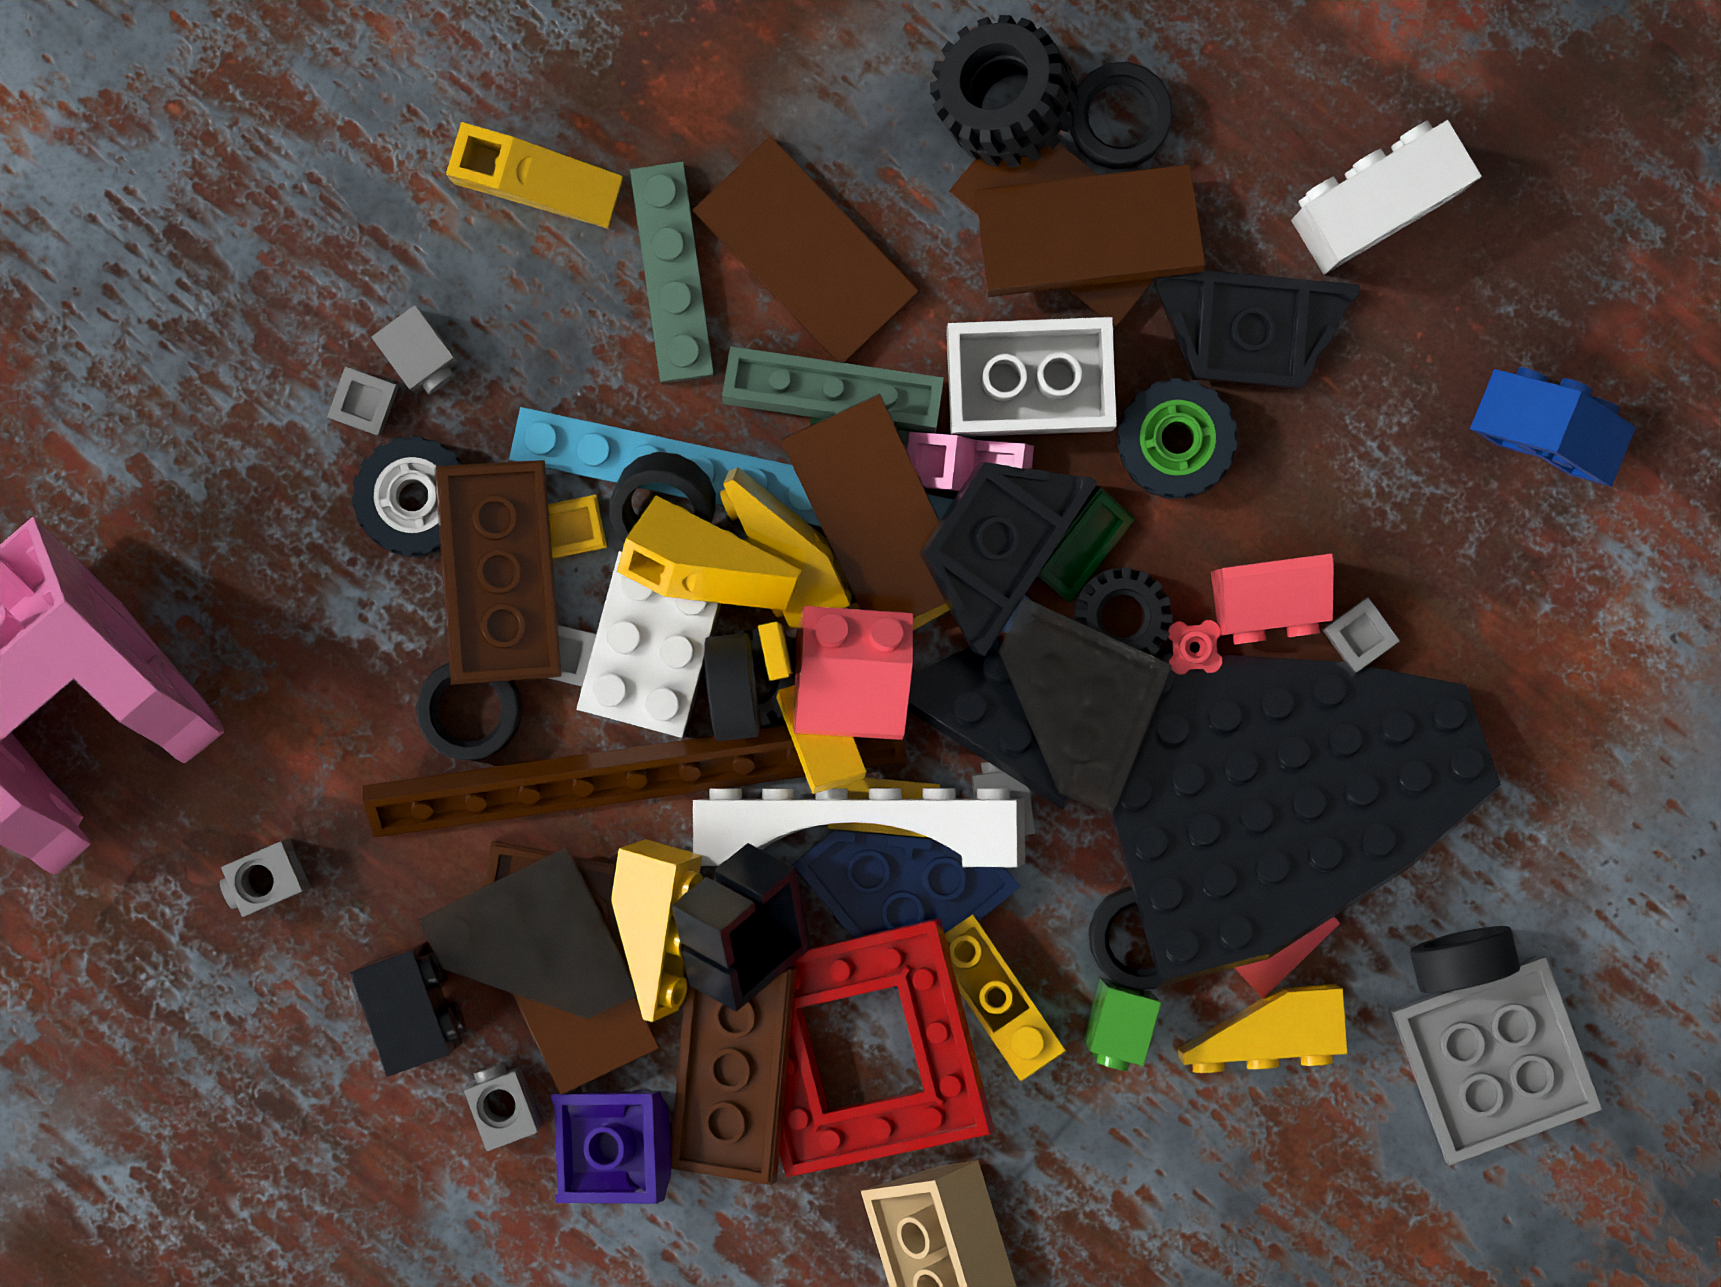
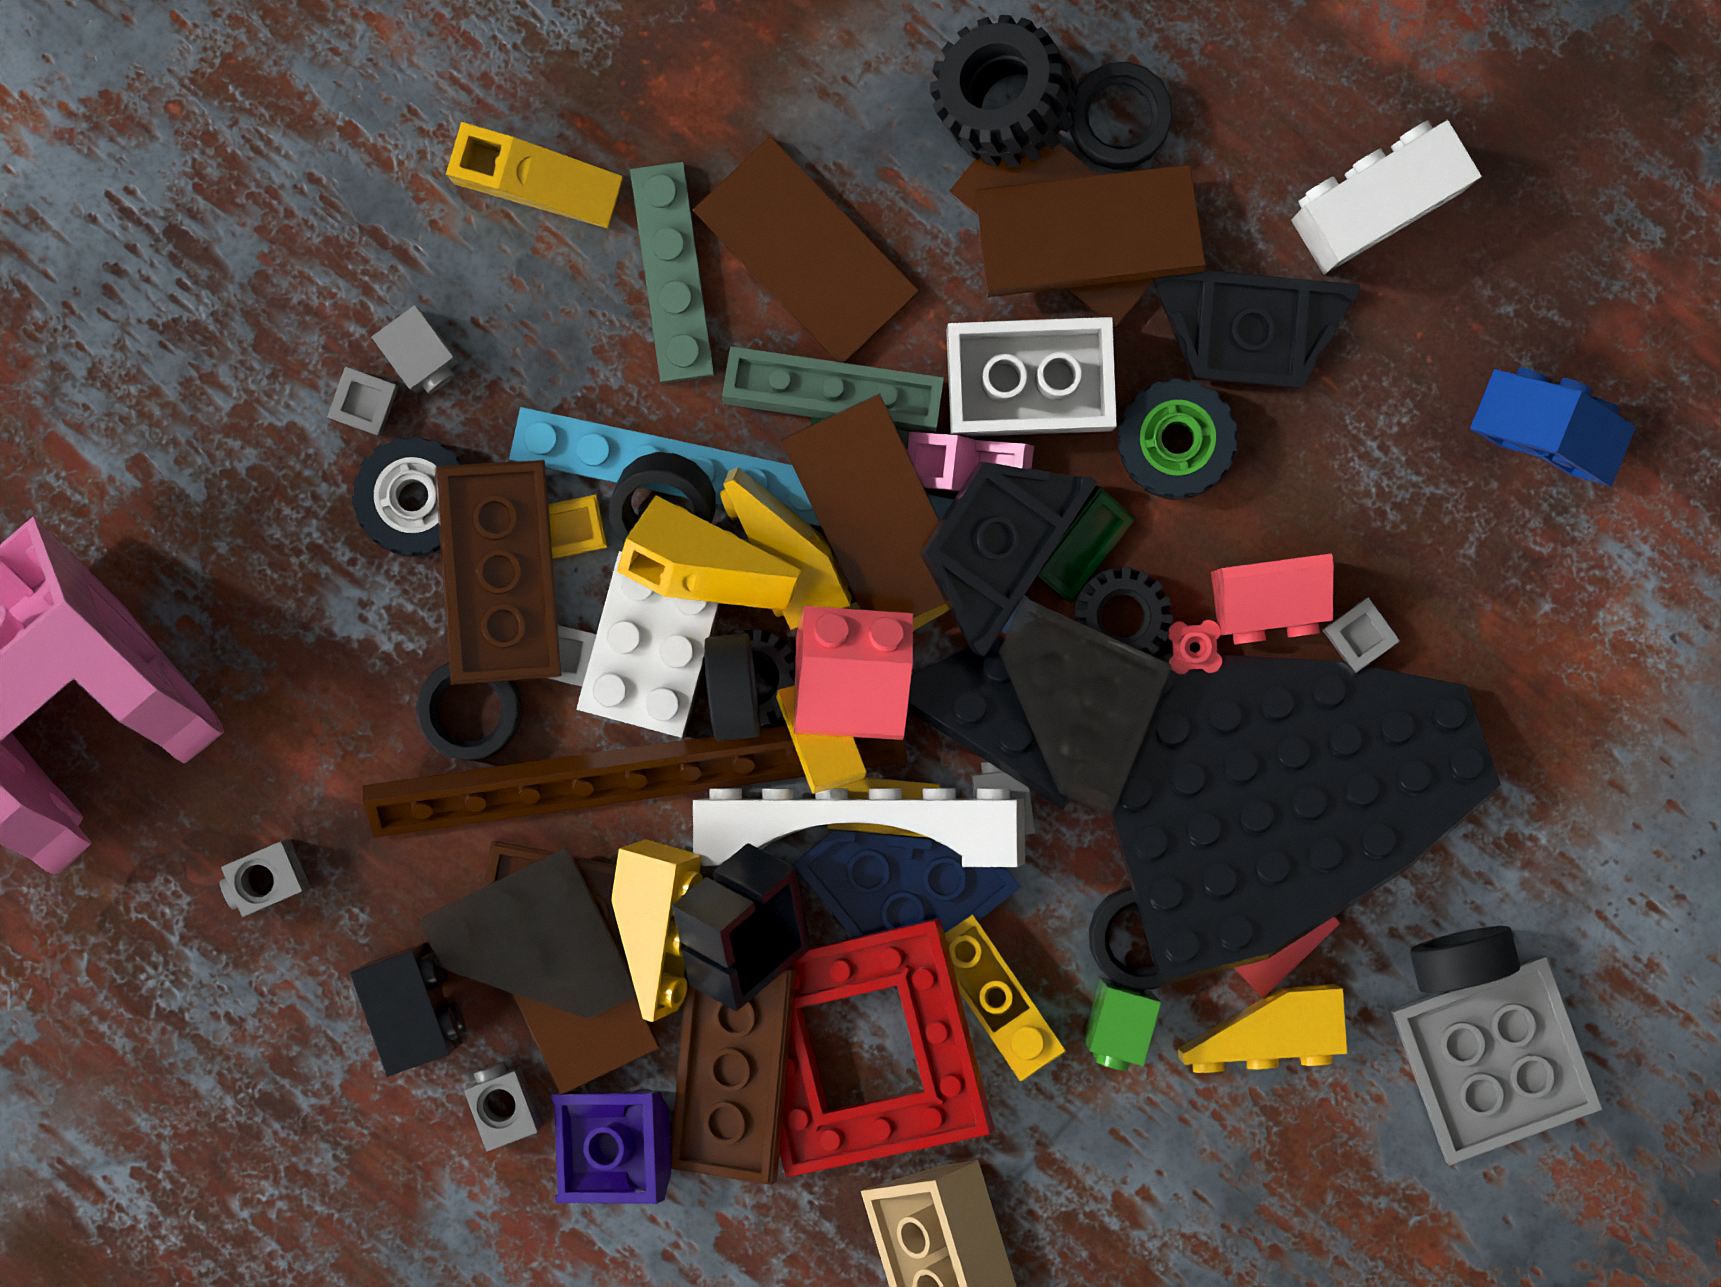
(775, 651): yellow tile -> none

